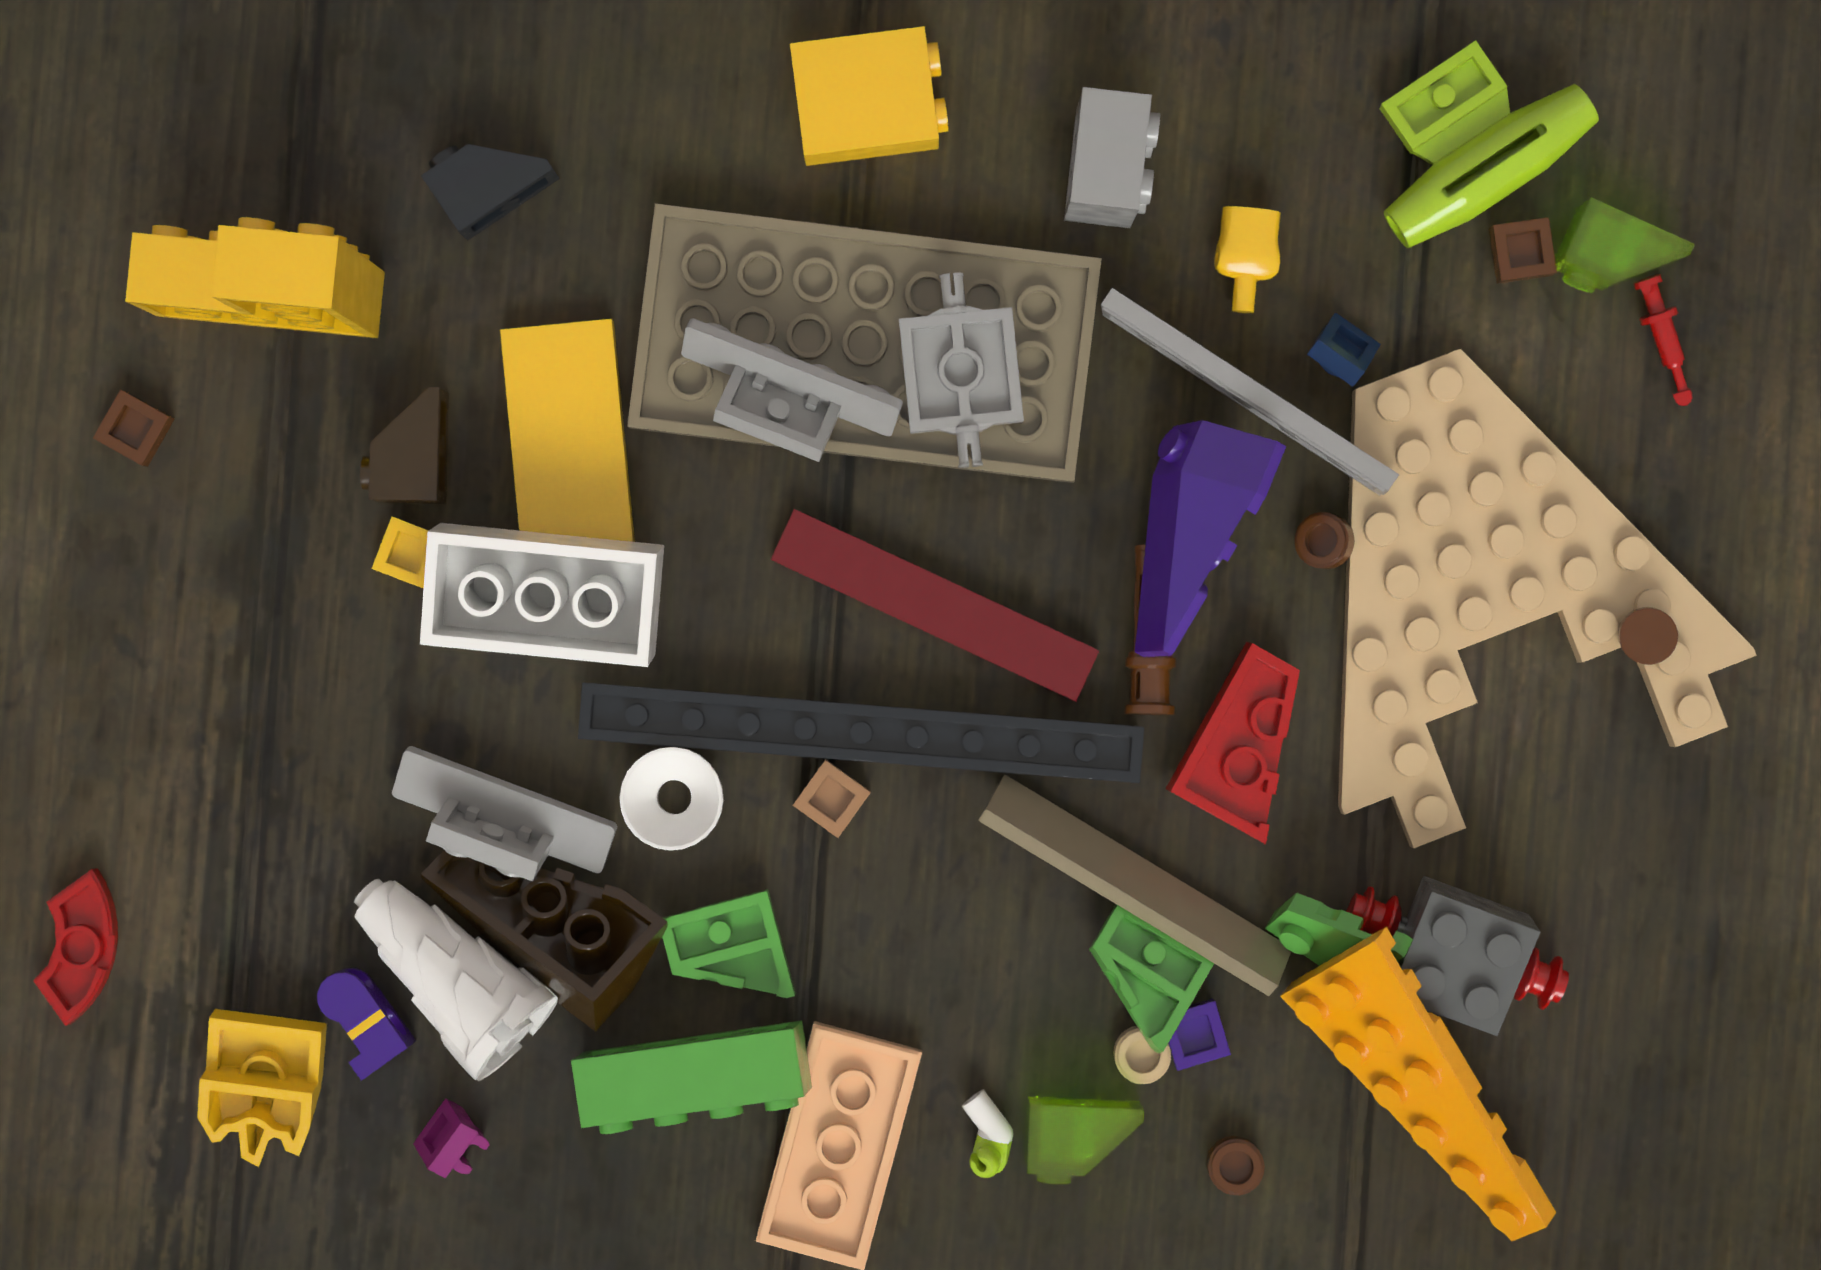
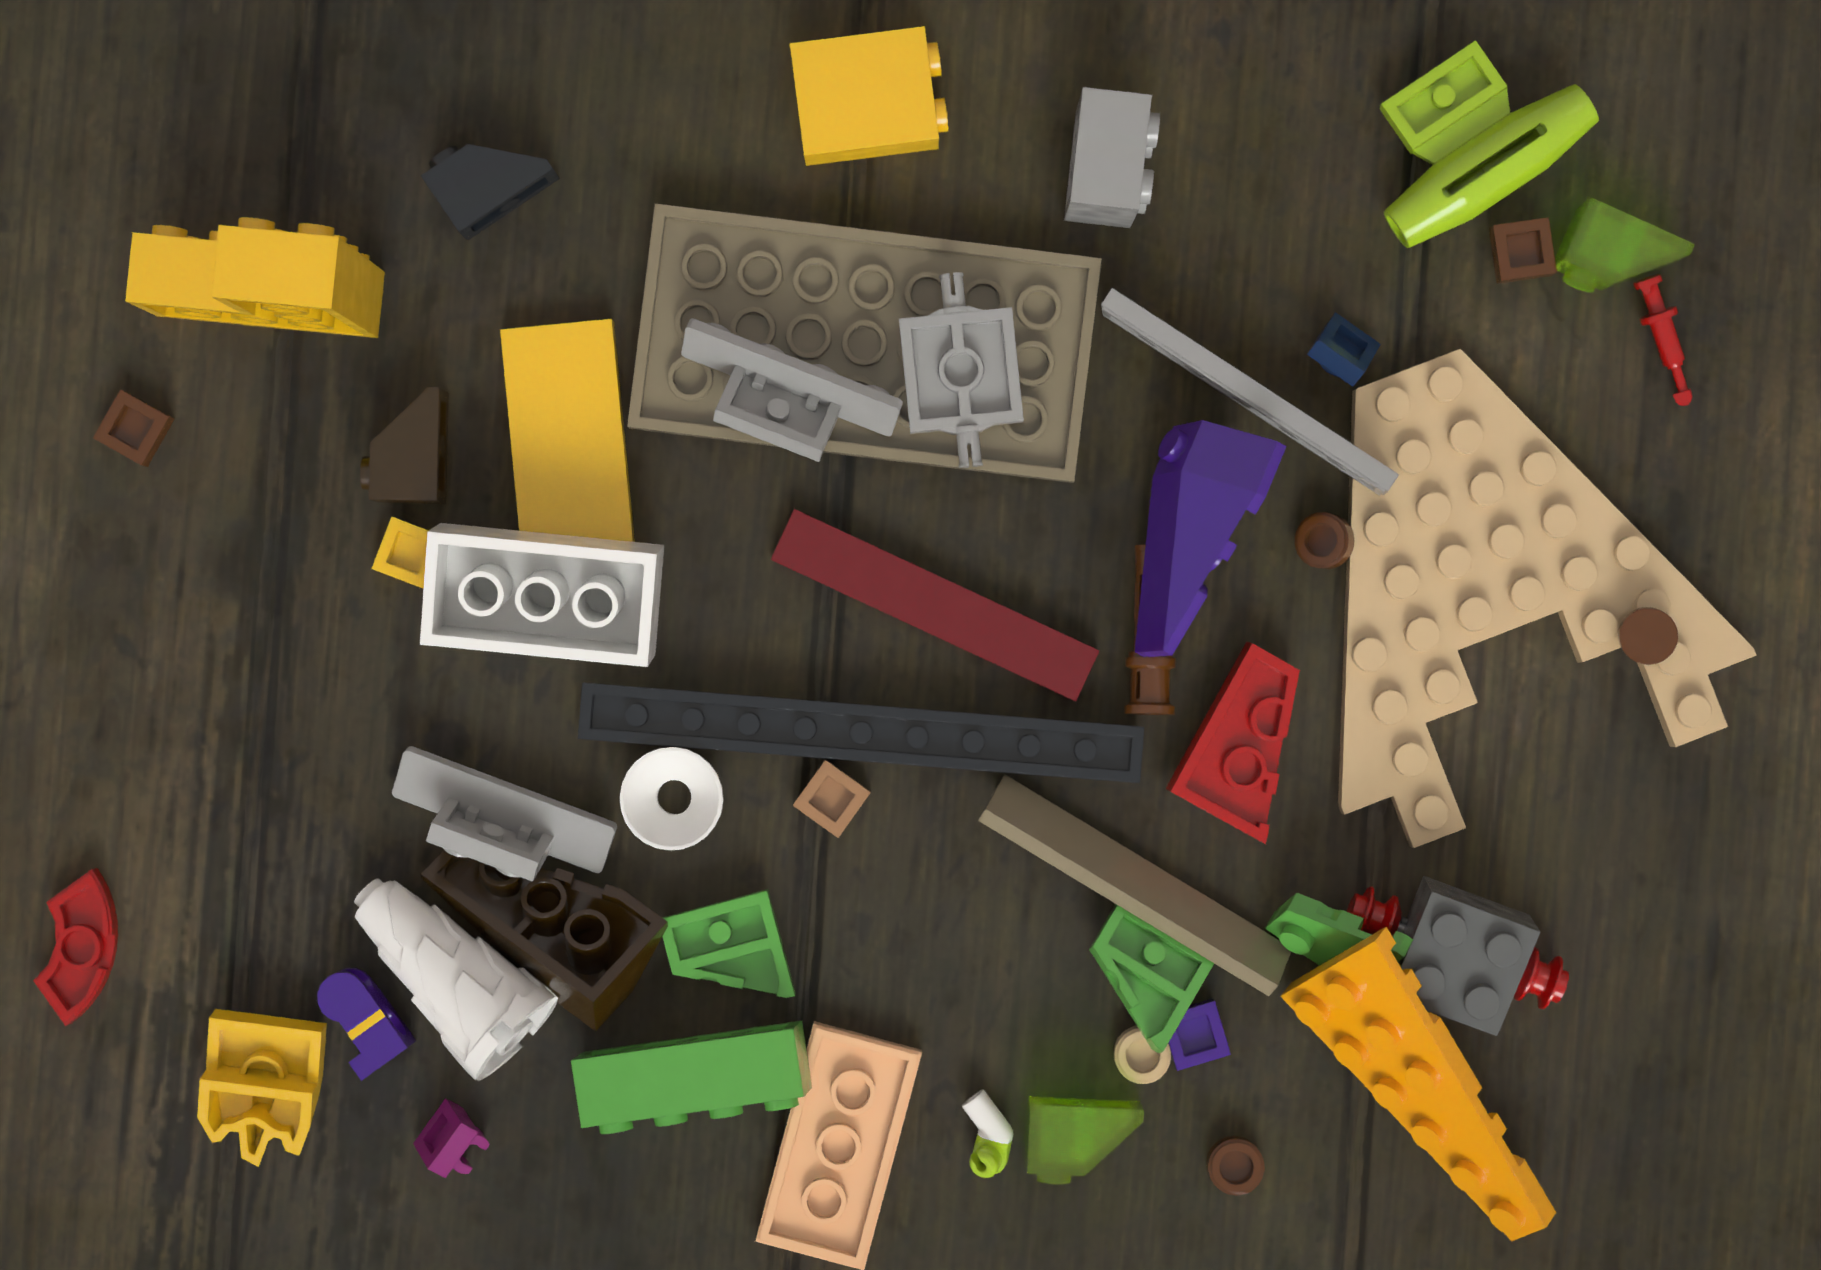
(1247, 251): yellow piece -> none

